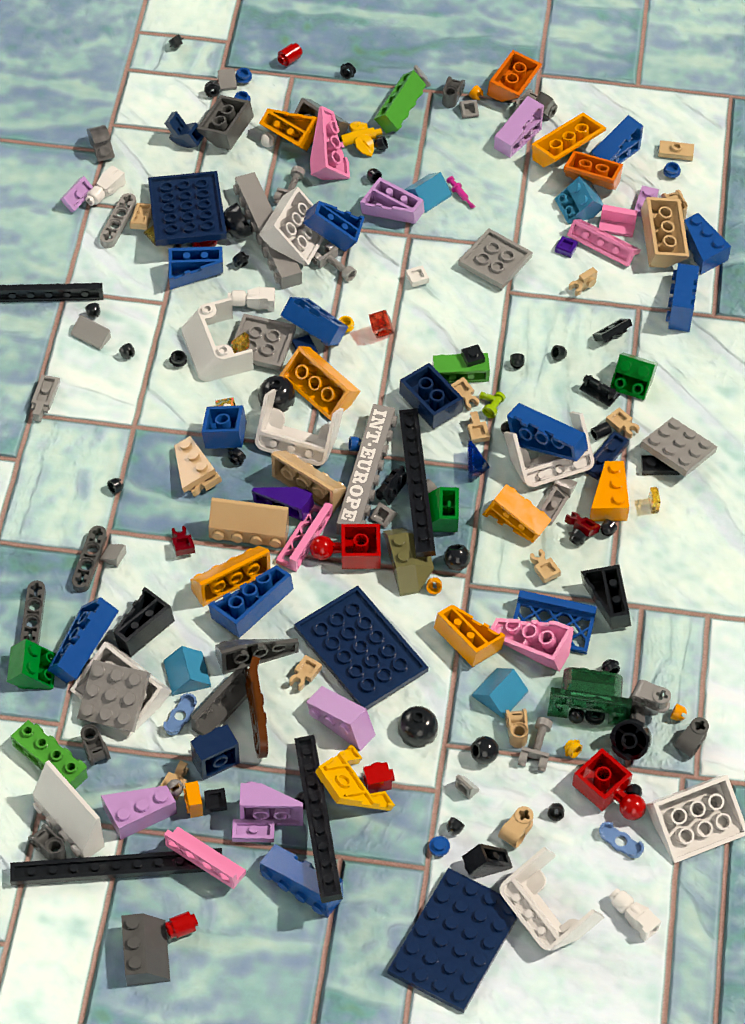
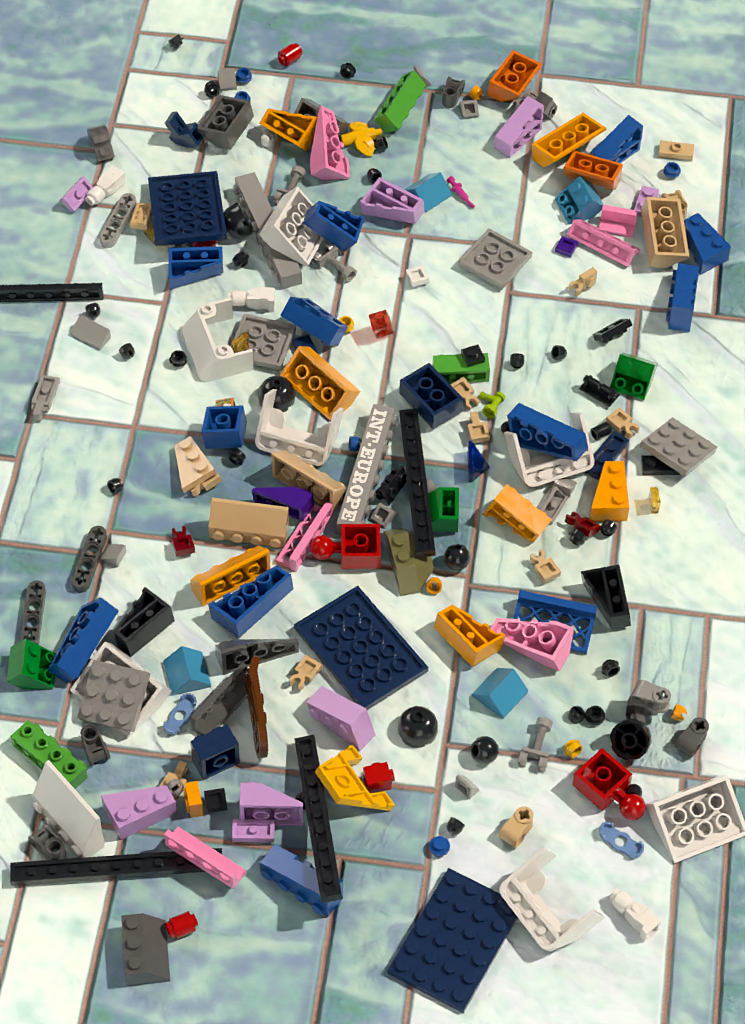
(486, 860): black slope -> none
(517, 724): tan piece -> none
(551, 812): black hinge -> none
(592, 692): clear green windscreen -> none

